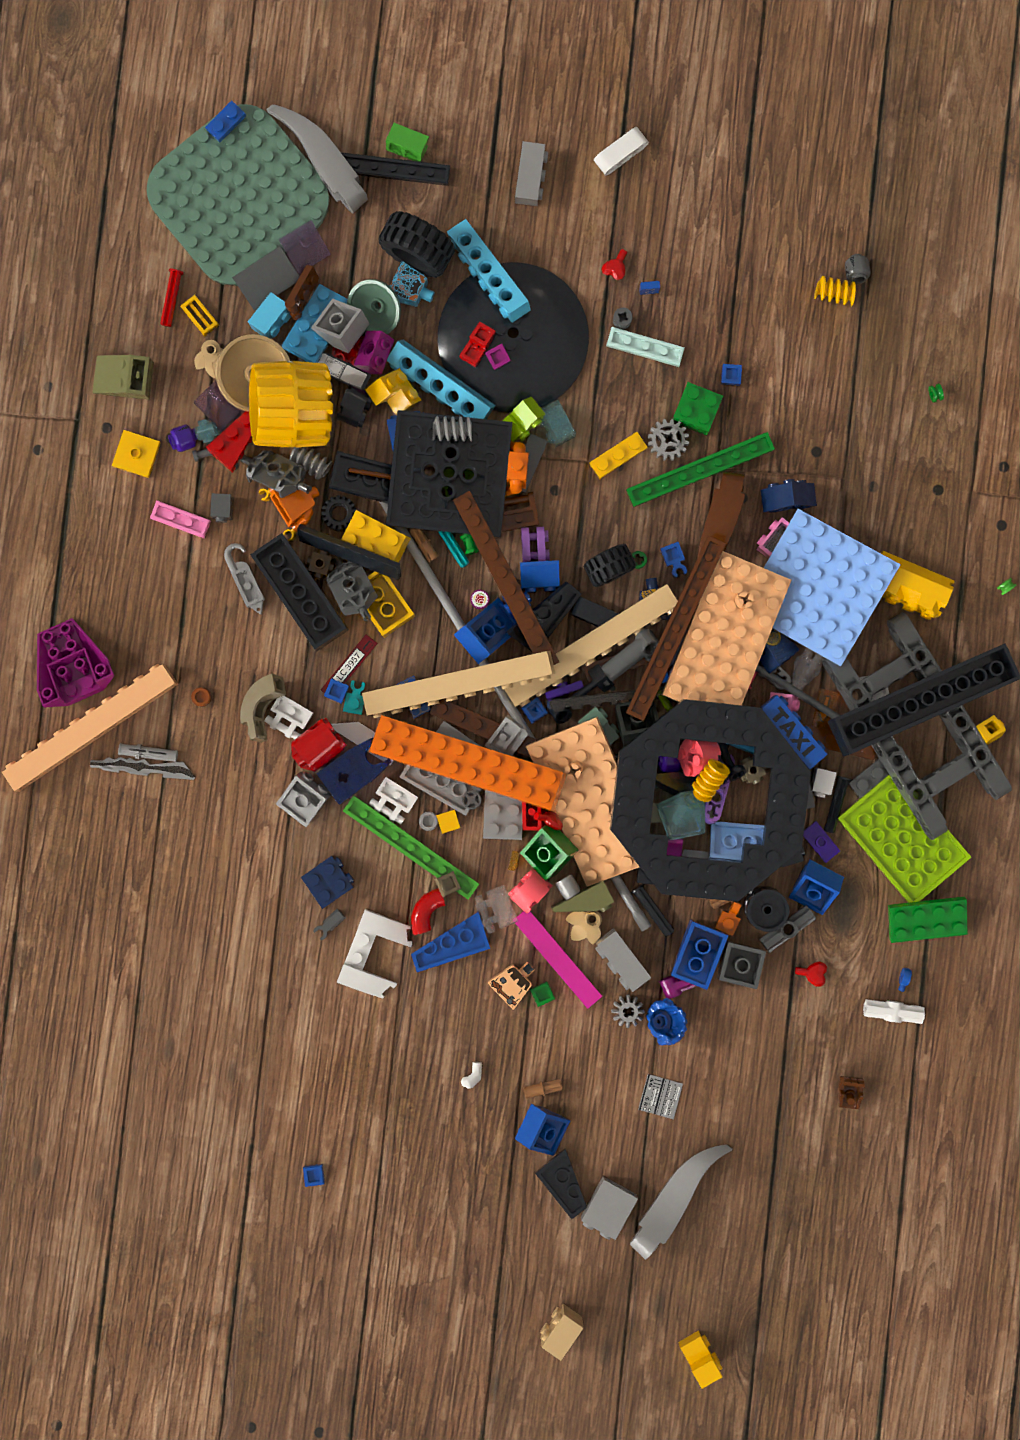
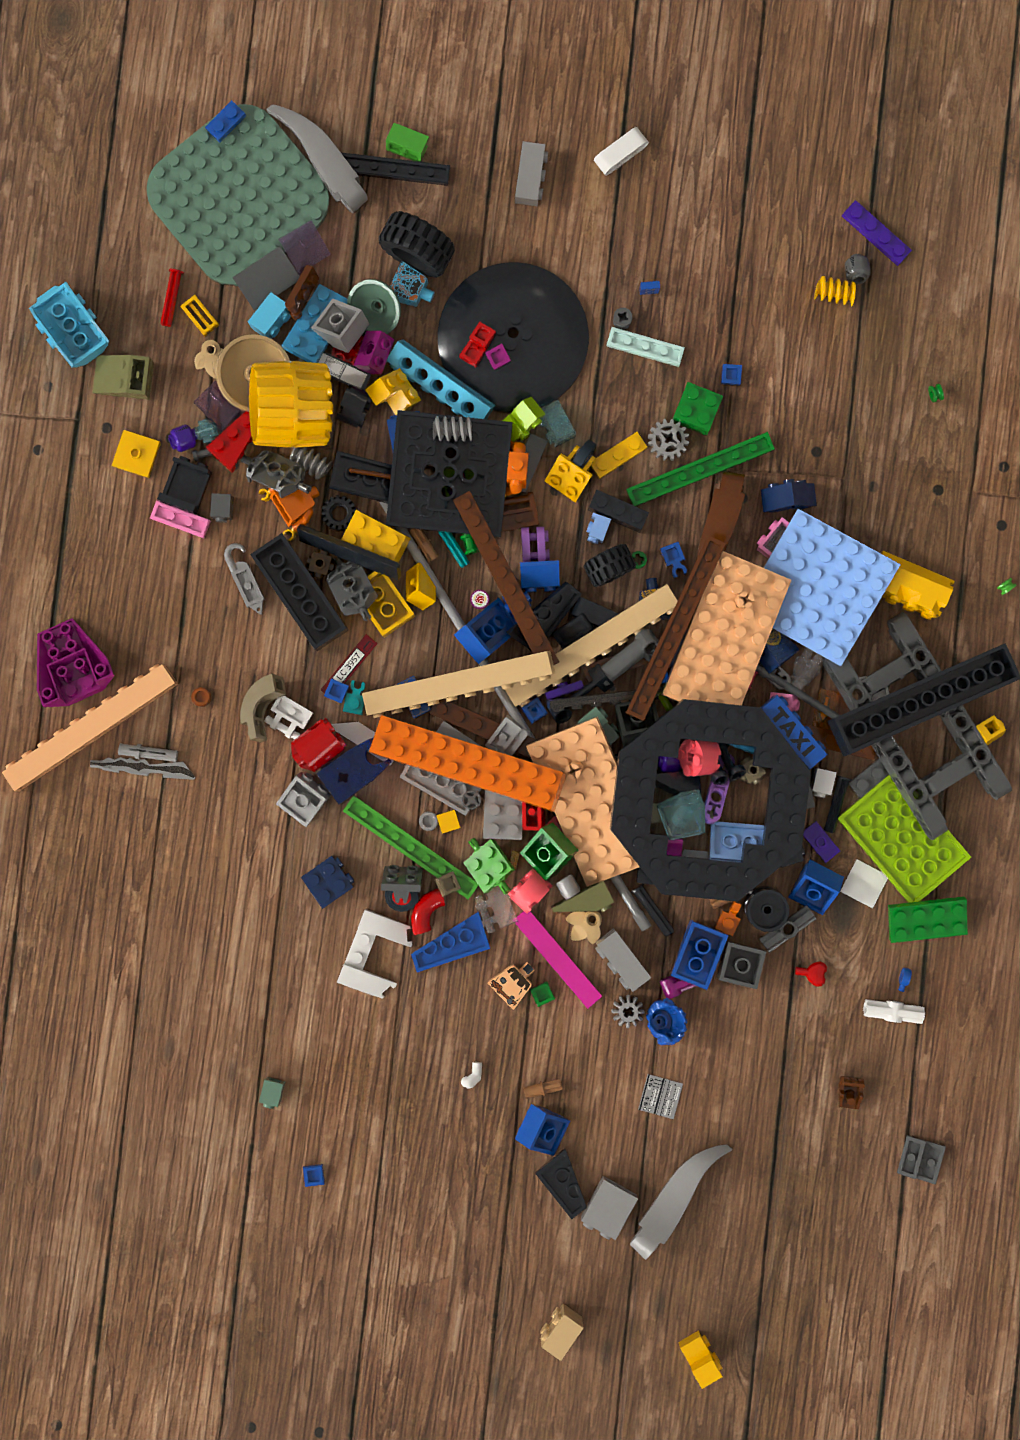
(69, 325): none -> medium azure slope
(185, 485): none -> black panel
(271, 1092): none -> sand green brick
(330, 923): dark grey bar -> none
(396, 795): white plate -> none
(401, 886): none -> dark grey plate
(419, 587): none -> yellow slope
(489, 866): none -> bright green plate
(518, 304): medium azure brick -> none
(550, 818): red rock -> none
(569, 476): none -> yellow plate
(572, 630): none -> black tile
(598, 528): none -> light blue brick
(615, 267): red rock -> none
(618, 511): none -> black brick
(710, 780): yellow piece -> none
(864, 883): none -> white sticker
(876, 233): none -> dark purple plate
(921, 1159): none -> dark grey slope

